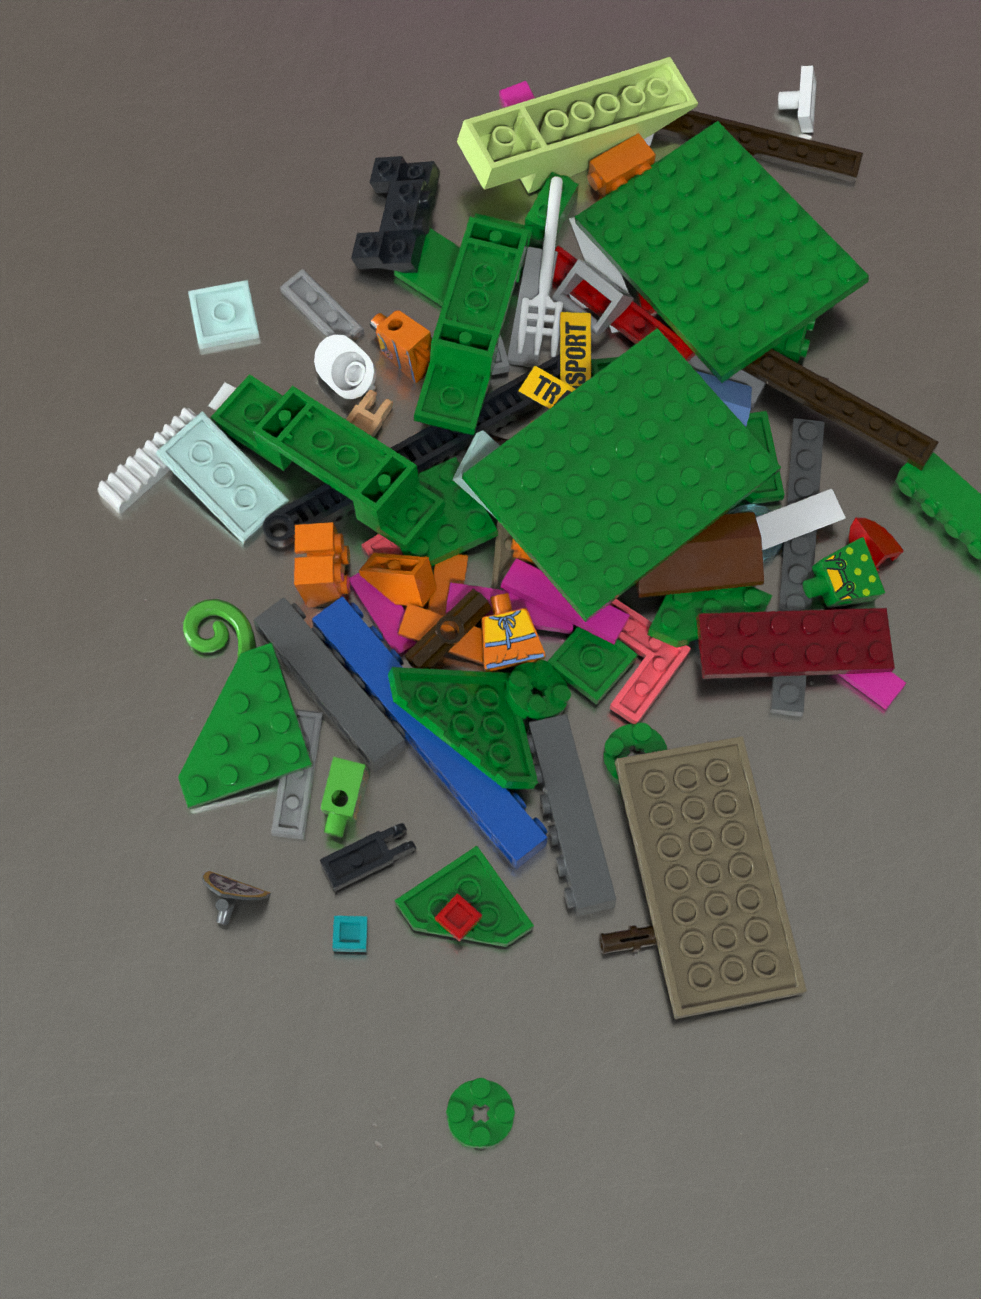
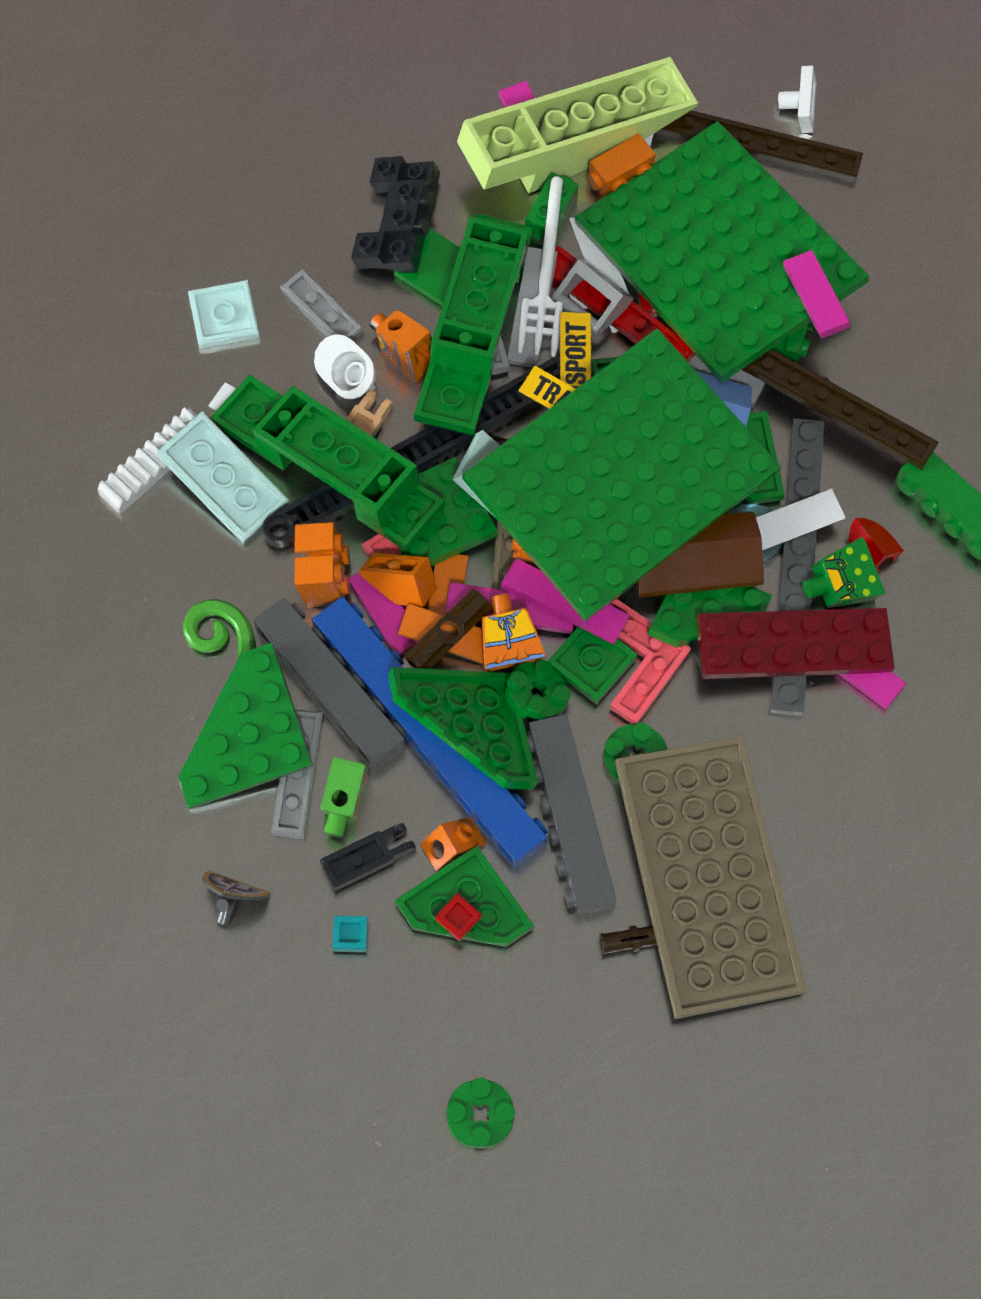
(456, 838): none -> orange bracket
(816, 294): none -> dark pink tile

